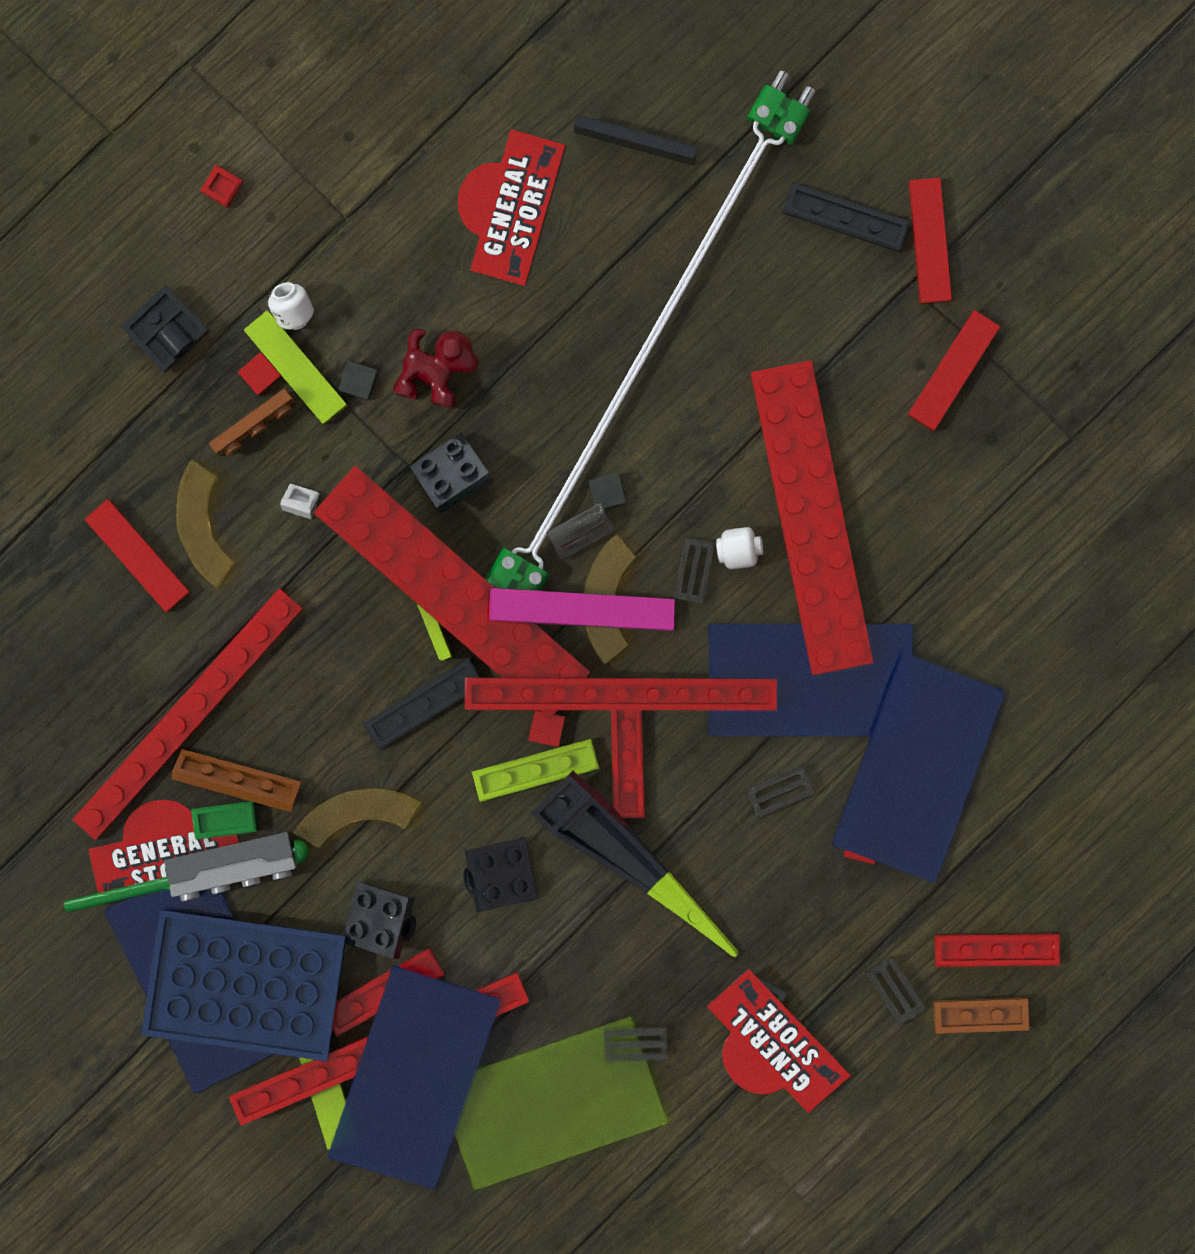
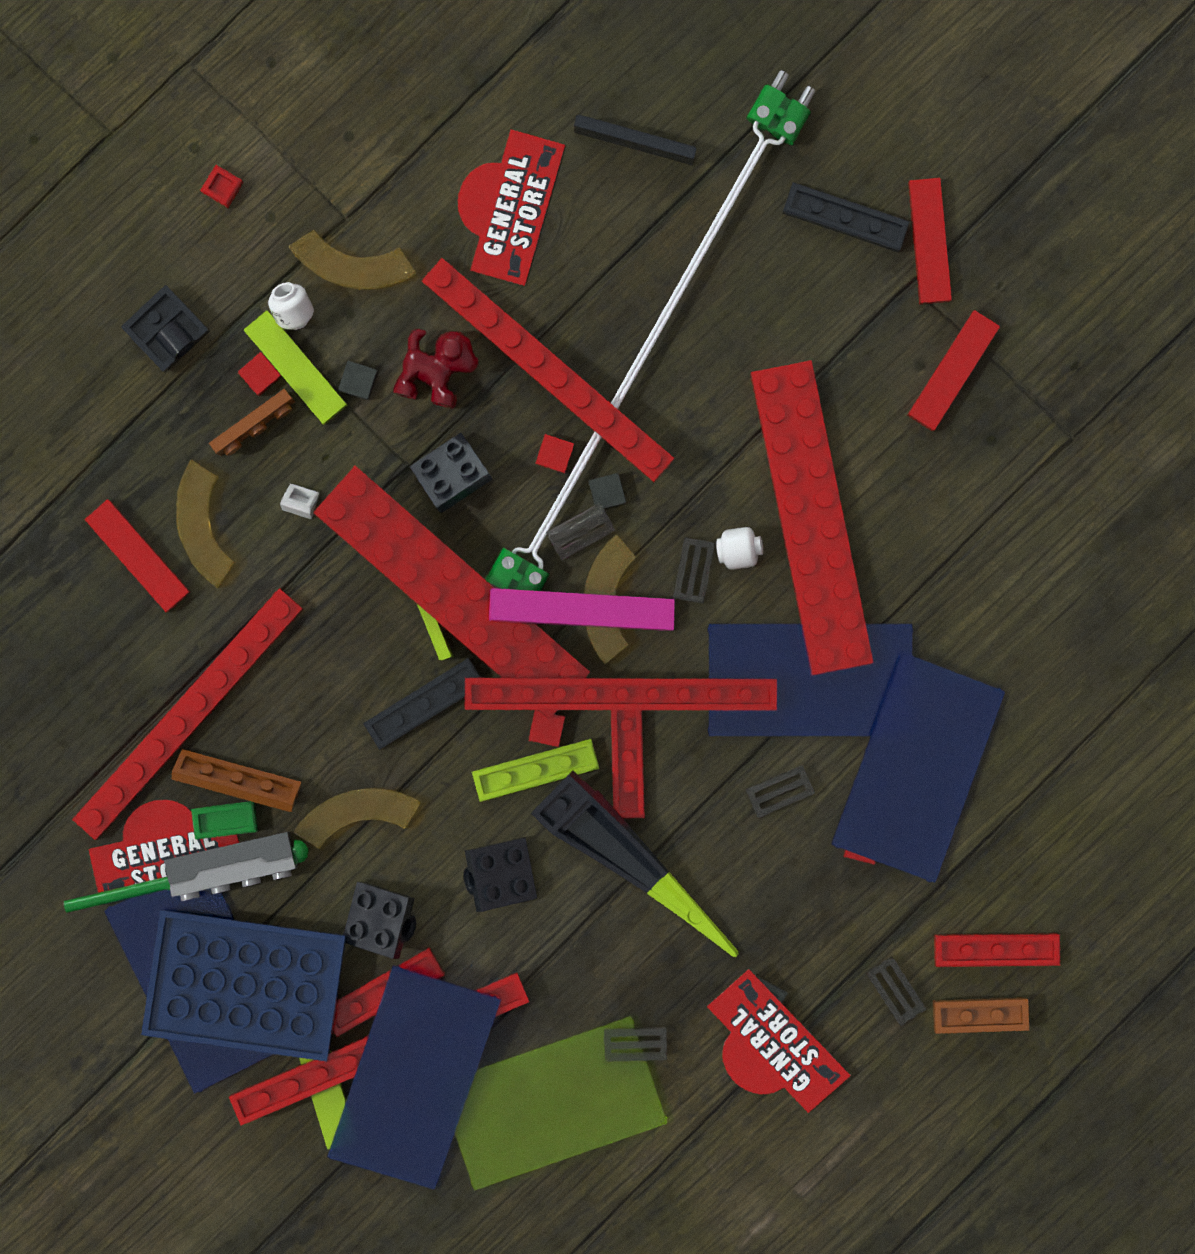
(350, 271): none -> clear yellow tile
(548, 370): none -> red plate
(554, 453): none -> red tile

